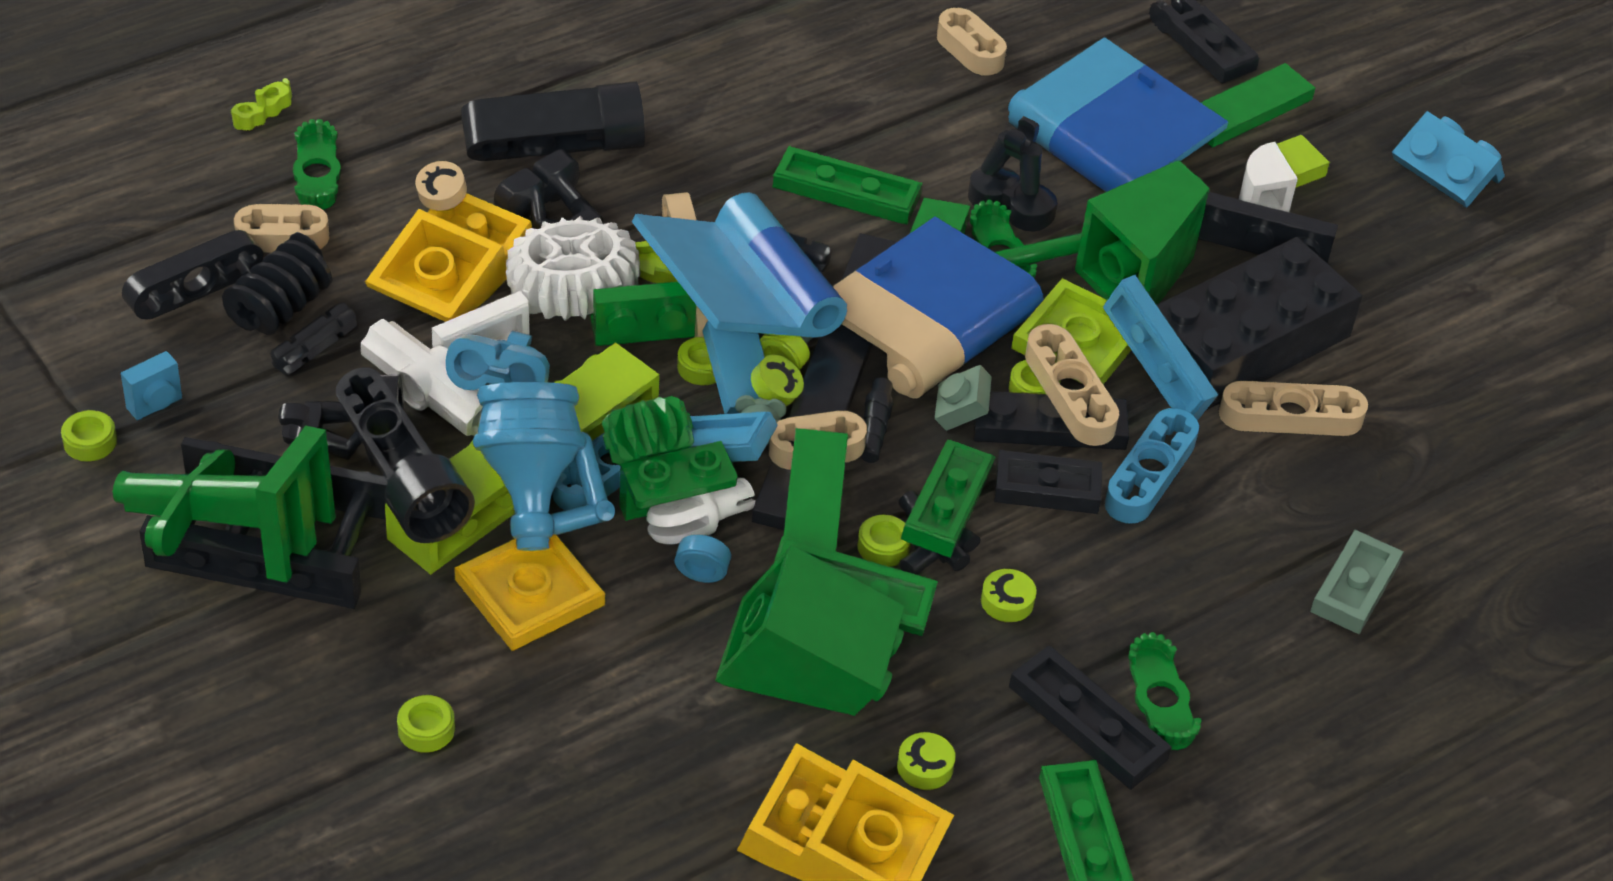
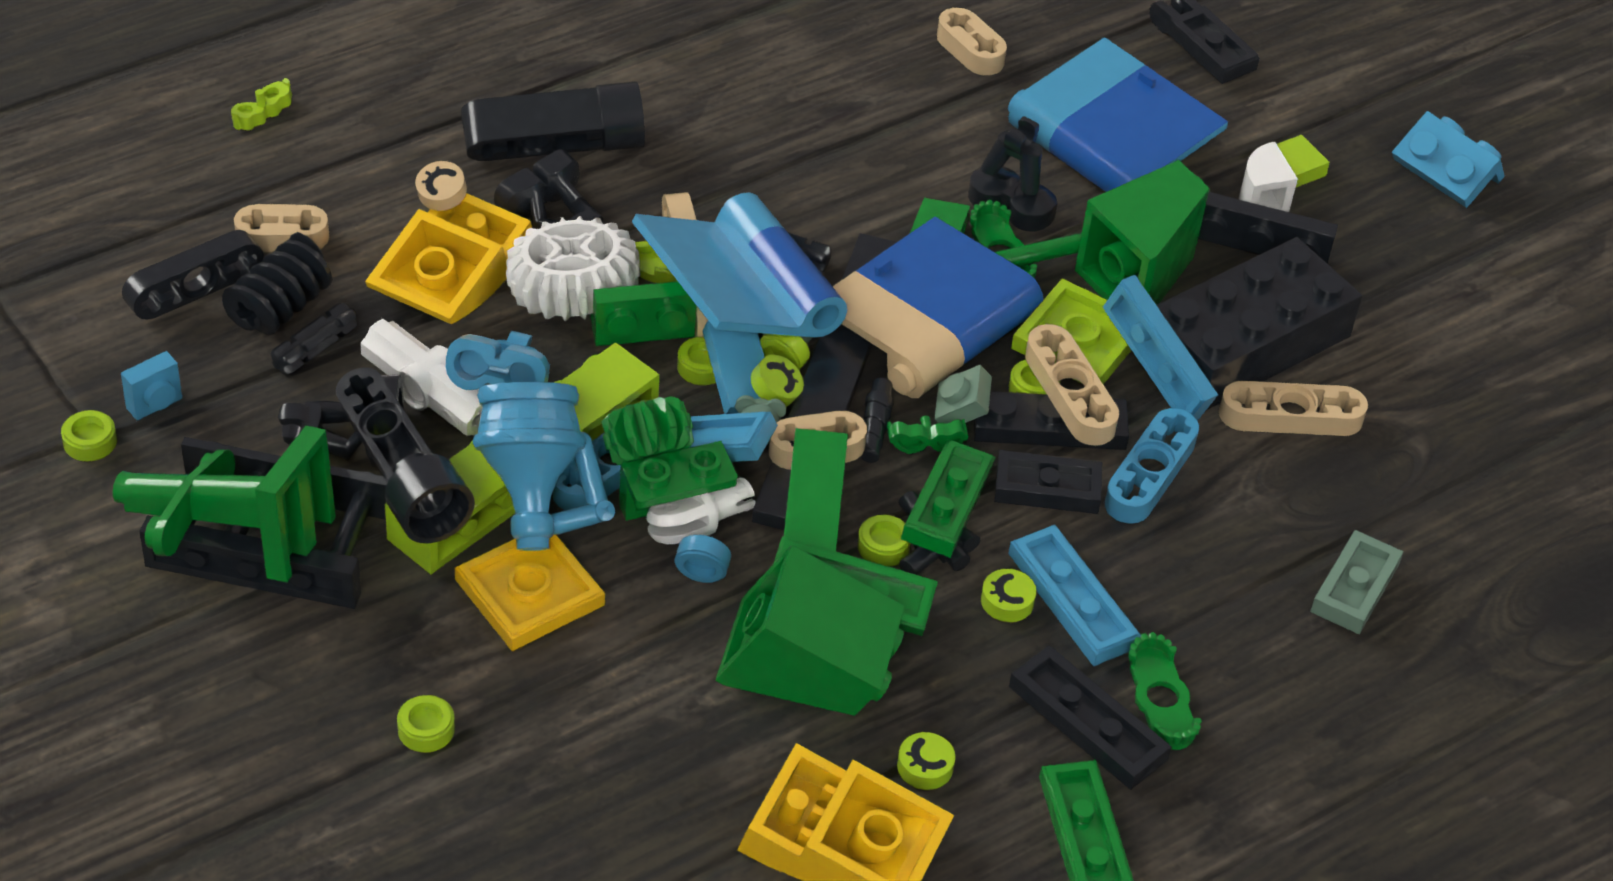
(316, 145): green piece -> none
(490, 321): white tile -> none
(847, 185): green tile -> none
(918, 436): none -> green piece
(1074, 594): none -> dark azure tile
(1259, 101): green tile -> none

